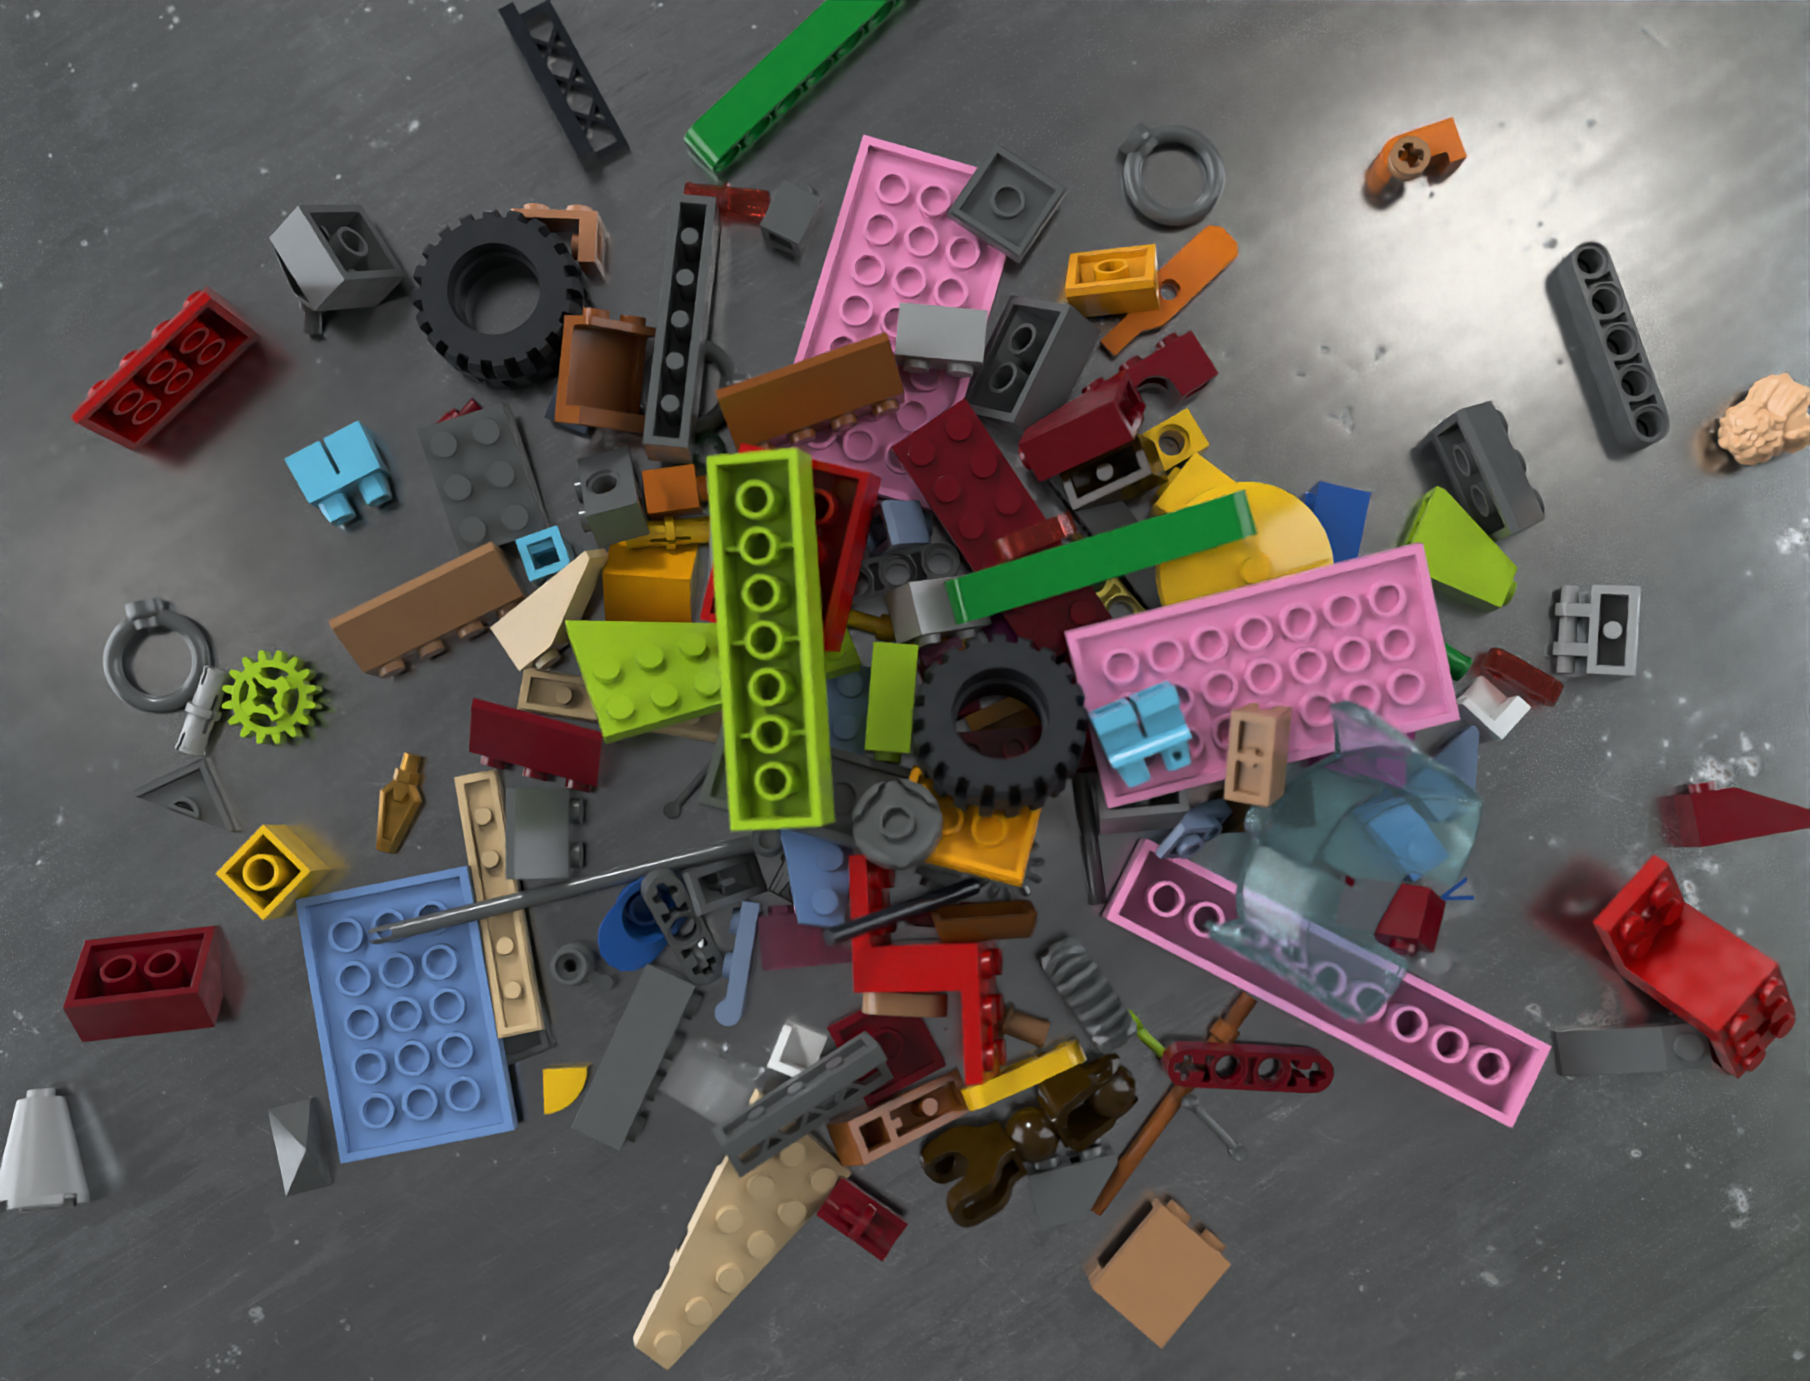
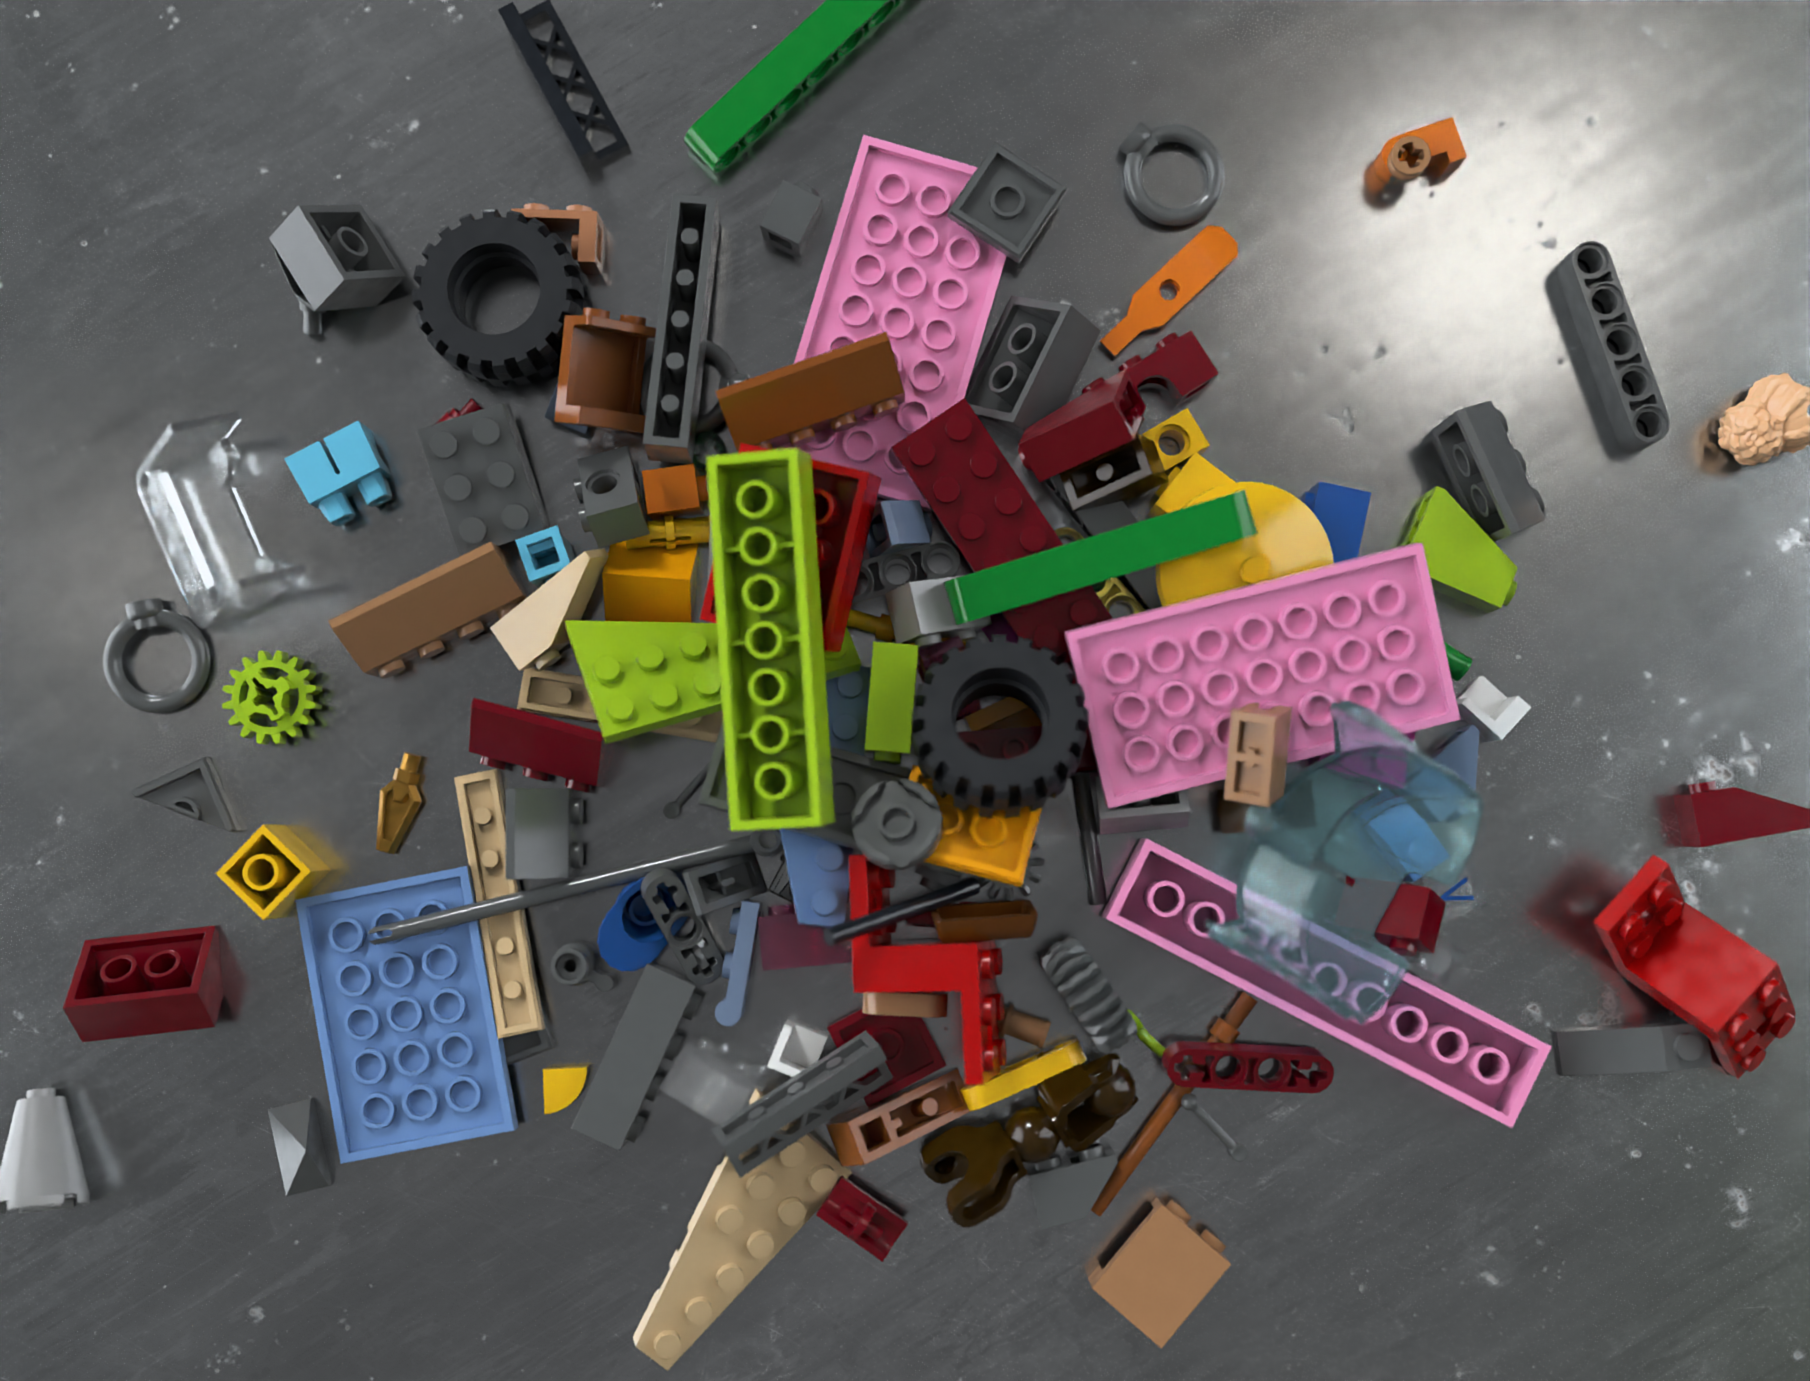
(165, 370): red slope -> none
(202, 525): none -> clear windscreen
(203, 711): light grey pin -> none
(733, 199): clear red axle -> none
(940, 339): light grey brick -> none
(1034, 537): clear red beam -> none
(1113, 281): light orange slope -> none
(1161, 727): medium azure hips -> none
(1195, 829): sand blue slope -> none
(1522, 677): clear red beam -> none
(1612, 630): light grey brick -> none

